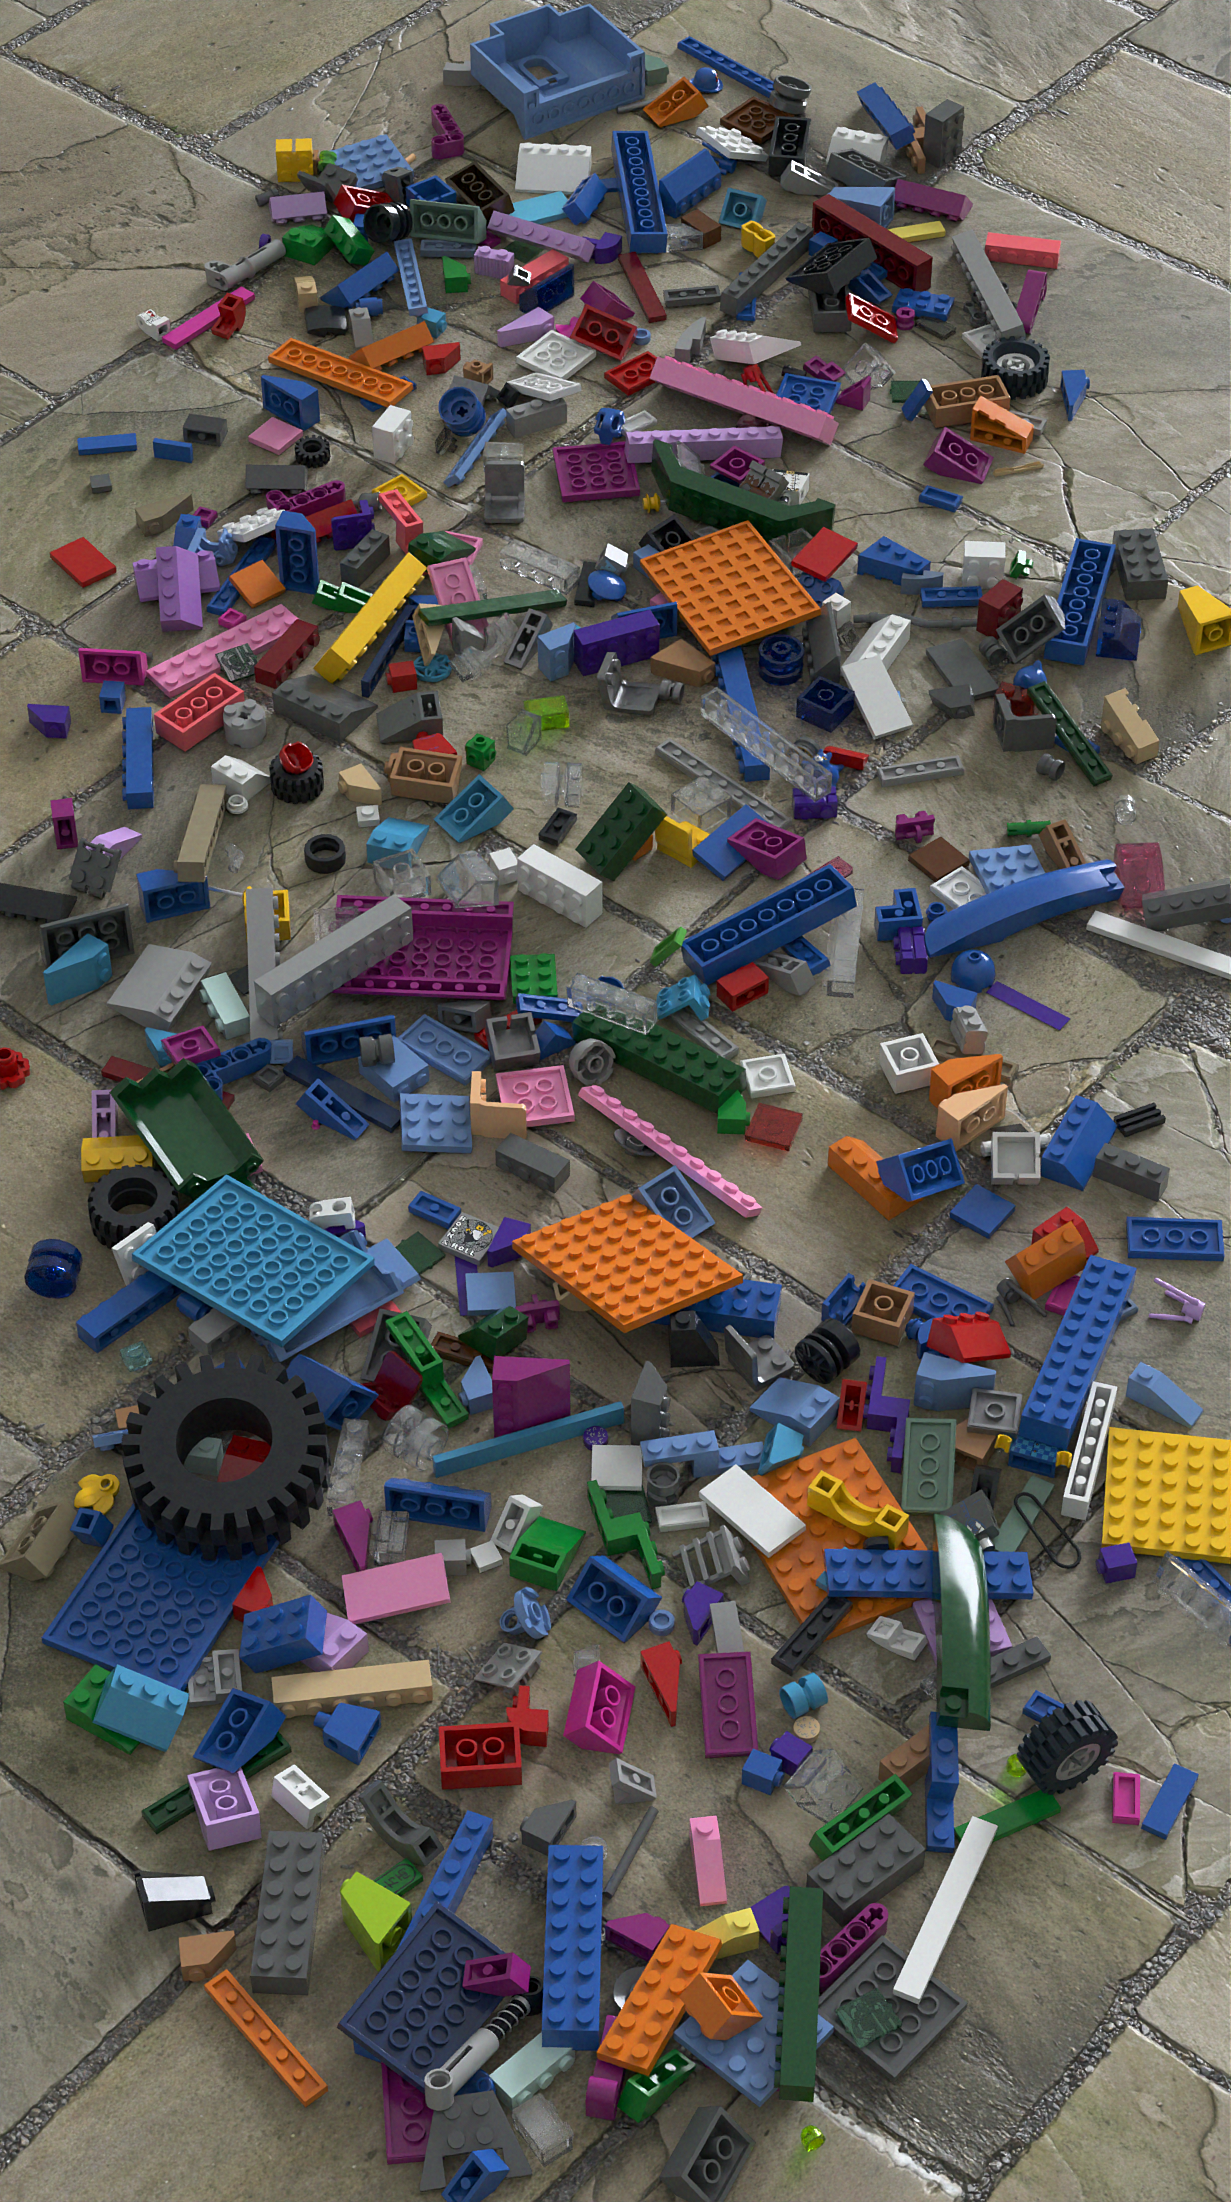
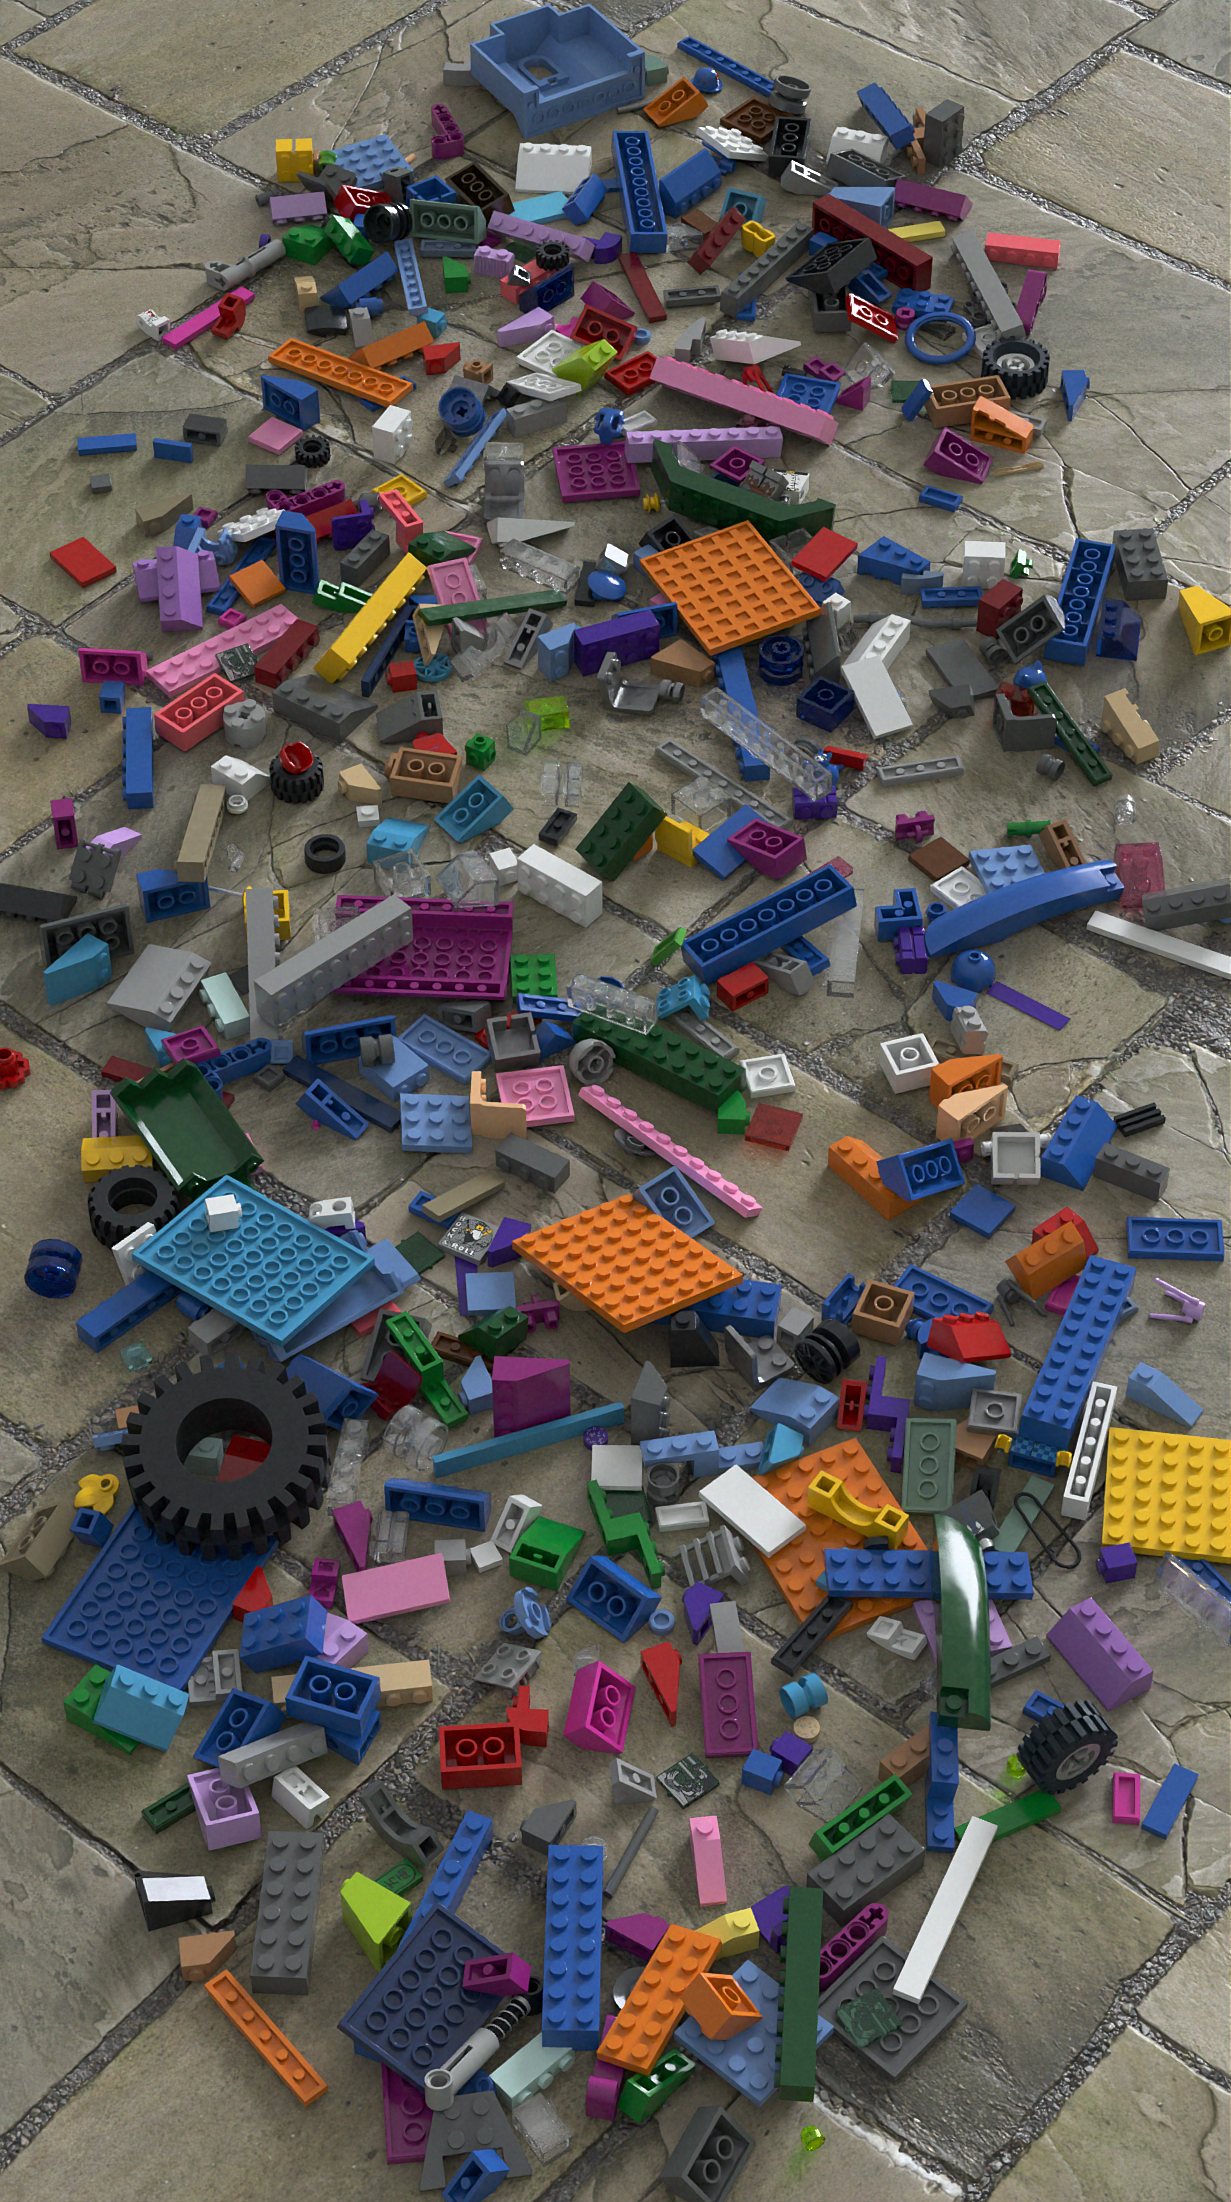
(222, 1213): none -> white brick
(272, 1754): none -> light grey brick
(325, 1581): none -> magenta slope
(333, 1696): none -> blue brick
(463, 1196): none -> dark tan tile
(505, 529): none -> white wedge
(552, 255): none -> black tyre
(586, 364): none -> lime slope
(687, 1780): none -> piece
(716, 240): none -> dark red brick
(794, 1327): none -> light grey brick
(943, 359): none -> blue wedge
(964, 1149): none -> magenta plate
(1100, 1655): none -> medium lavender slope

